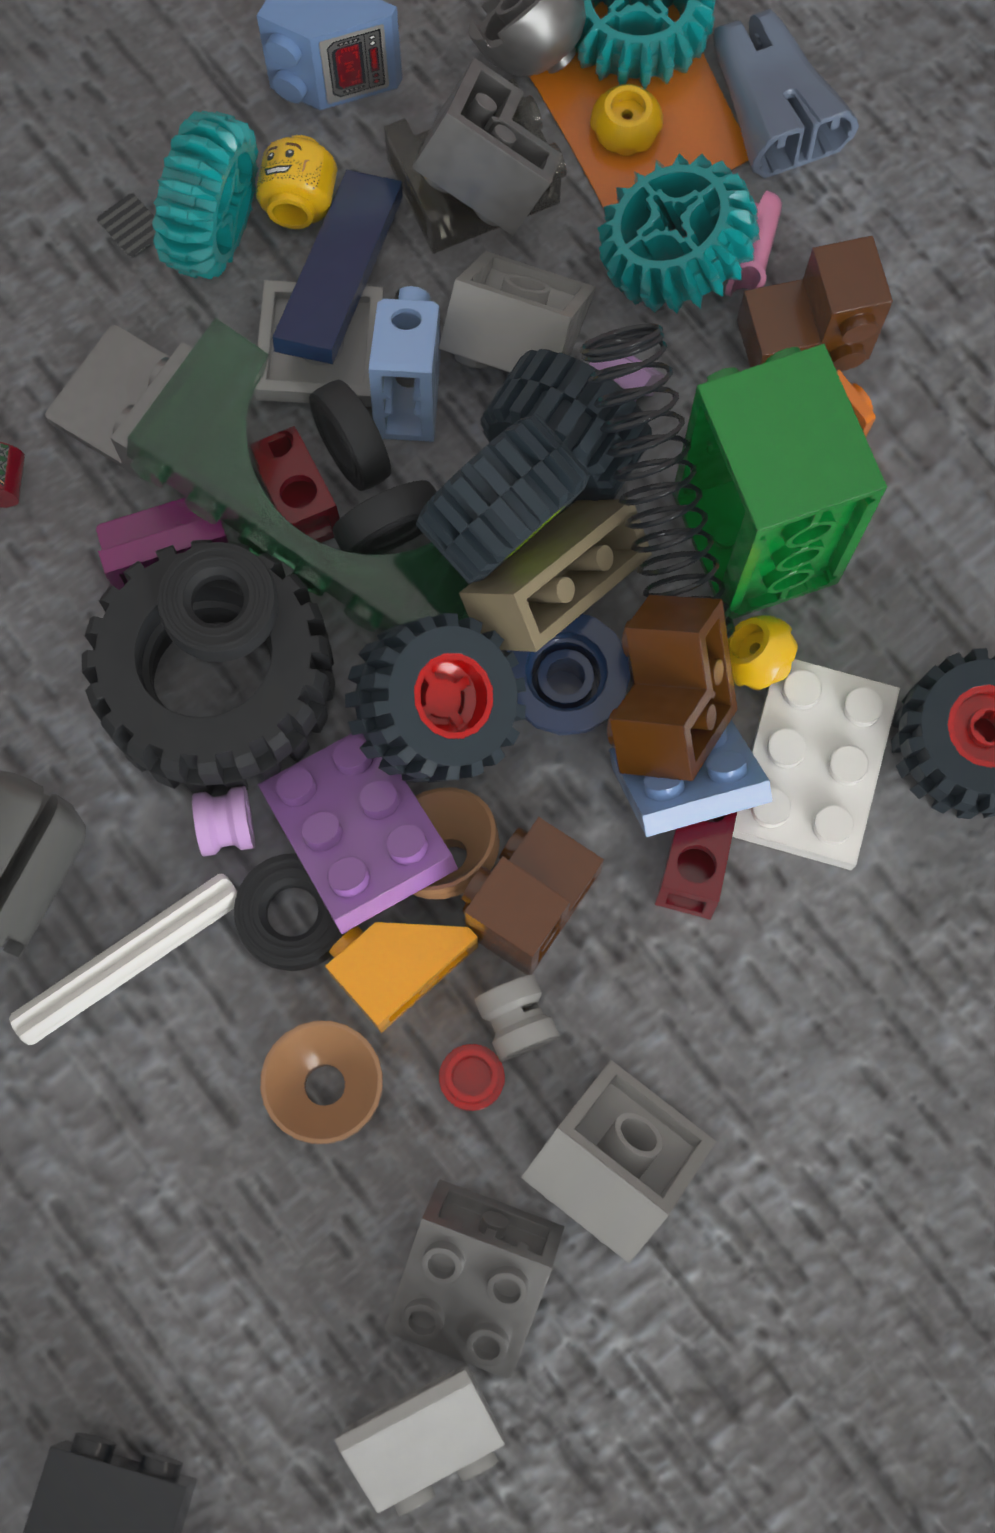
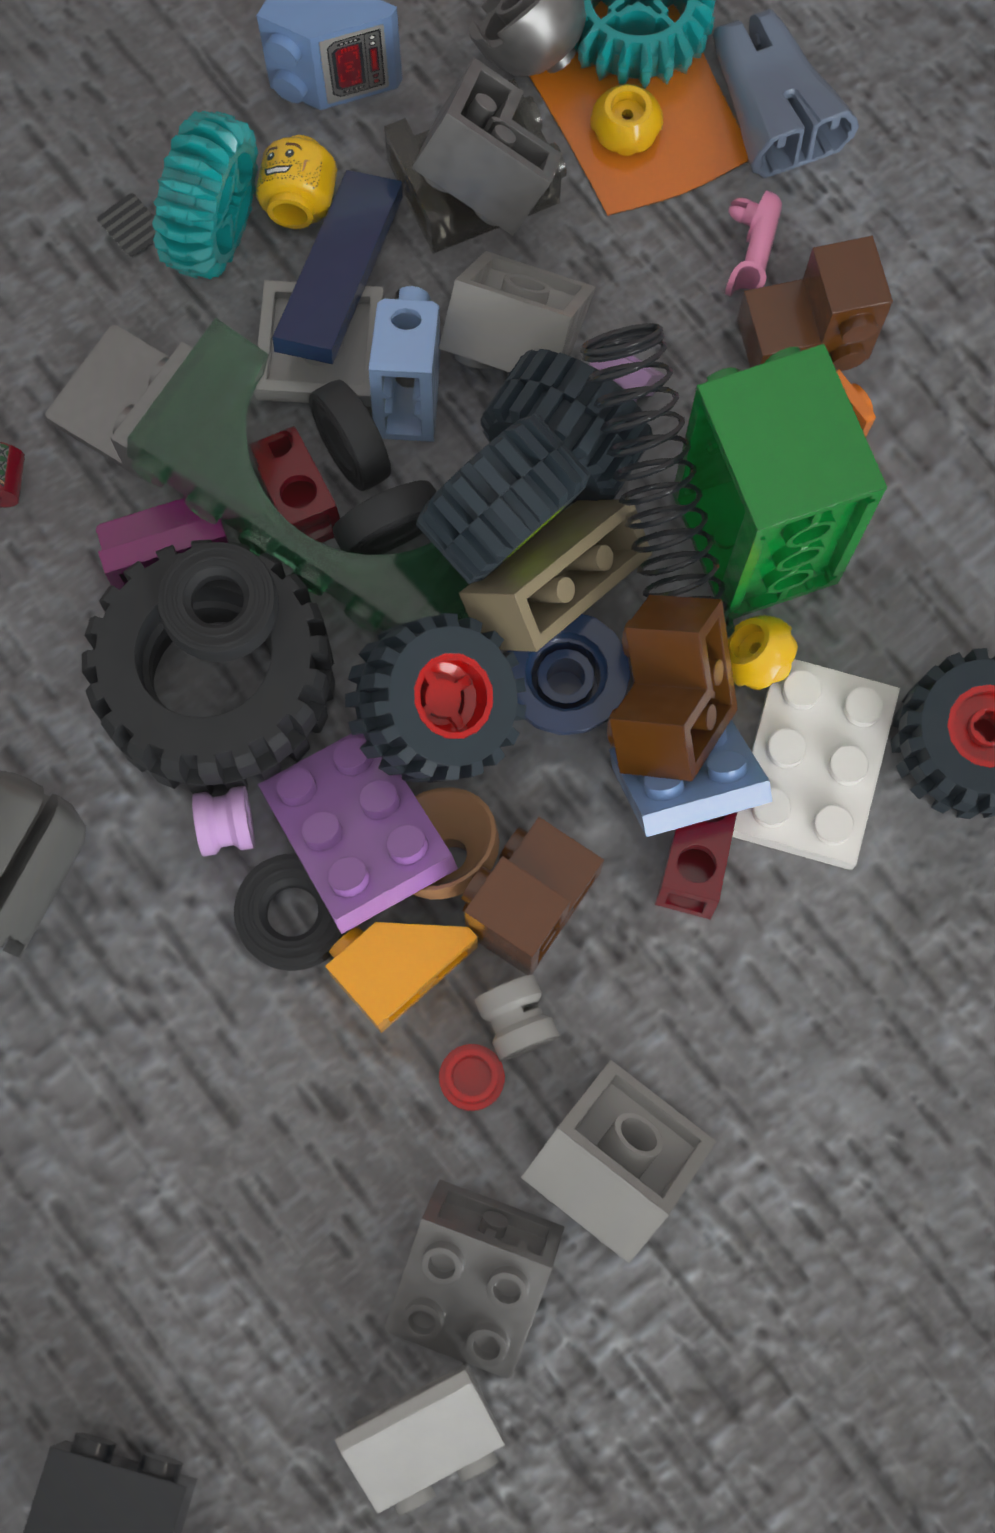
(124, 960): white axle -> none
(301, 1053): medium nougat piece -> none
(695, 202): teal gear -> none

